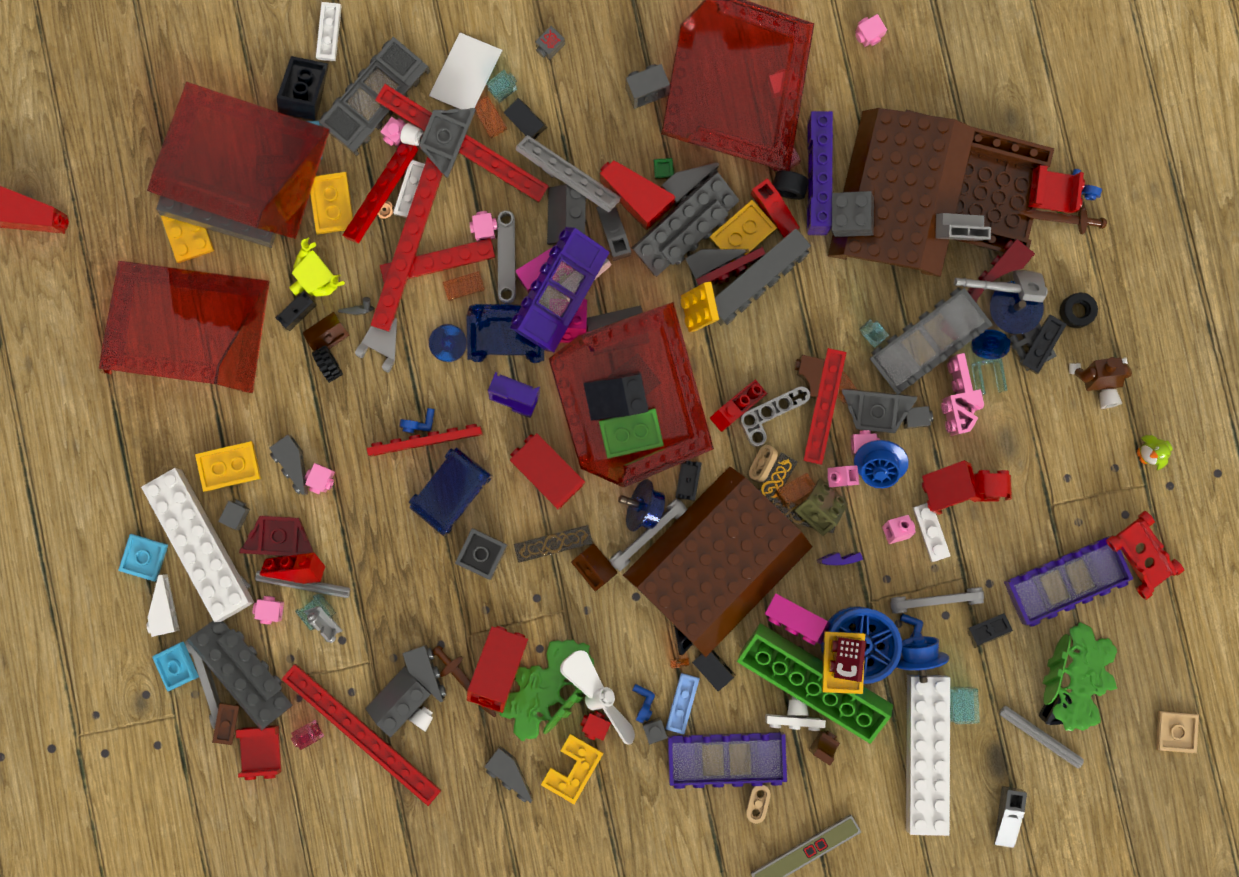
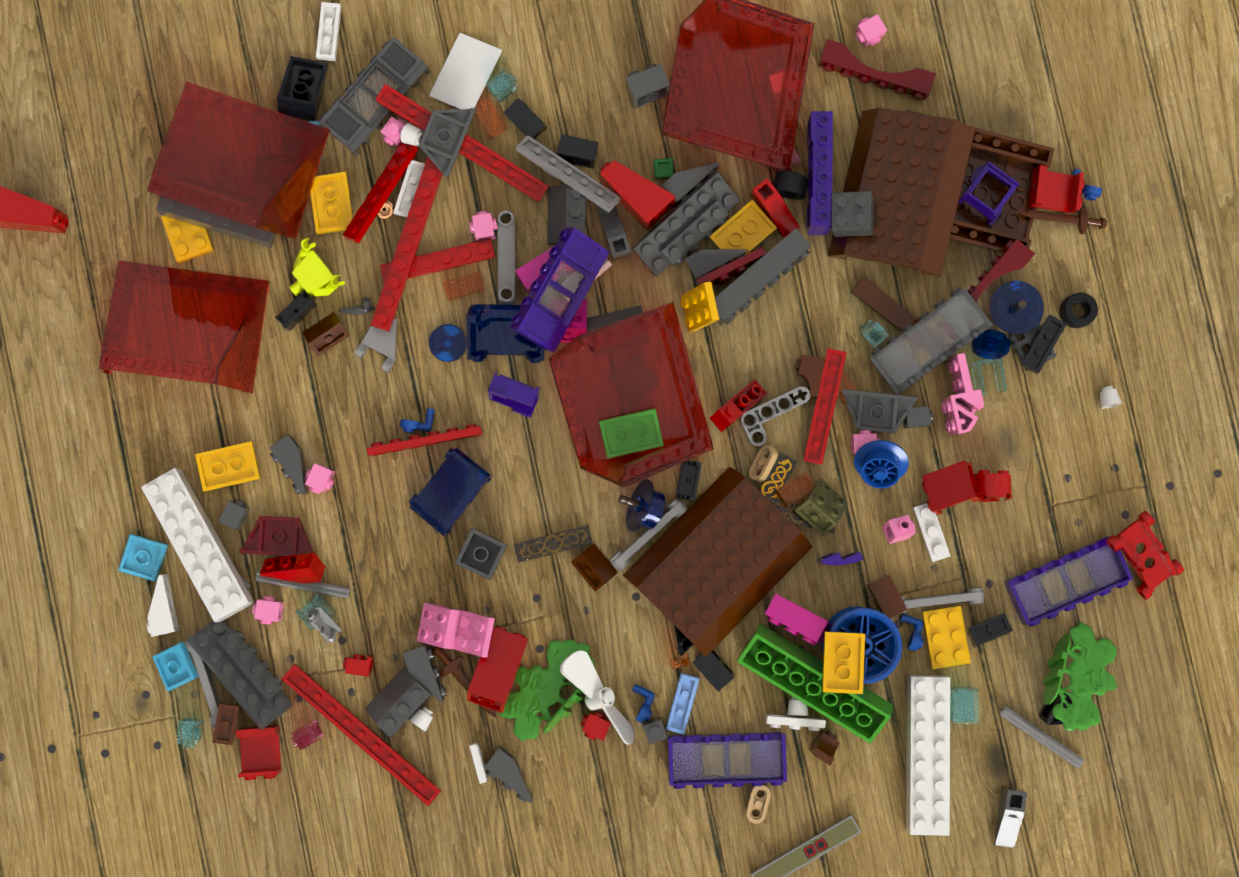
(189, 732): none -> clear light blue brick
(327, 363): black tyre -> none
(358, 665): none -> red brick
(455, 629): none -> bright pink piece
(478, 762): none -> white tile
(546, 470): red slope -> none
(549, 43): dark grey brick -> none
(578, 151): none -> black hinge
(586, 761): yellow plate -> none
(616, 396): black slope -> none
(839, 59): none -> dark red arch
(843, 476): bright pink brick -> none
(847, 658): dark red slope -> none
(883, 305): none -> reddish brown tile
(887, 596): none -> reddish brown panel
(921, 654): blue piece -> none
(946, 637): none -> yellow plate
(961, 227): light grey piece -> none
(999, 175): none -> dark purple piece
(1027, 284): light grey piece -> none
(1103, 373): reddish brown torso -> none
(1154, 451): lime animal -> none
(1177, 732): tan tile -> none

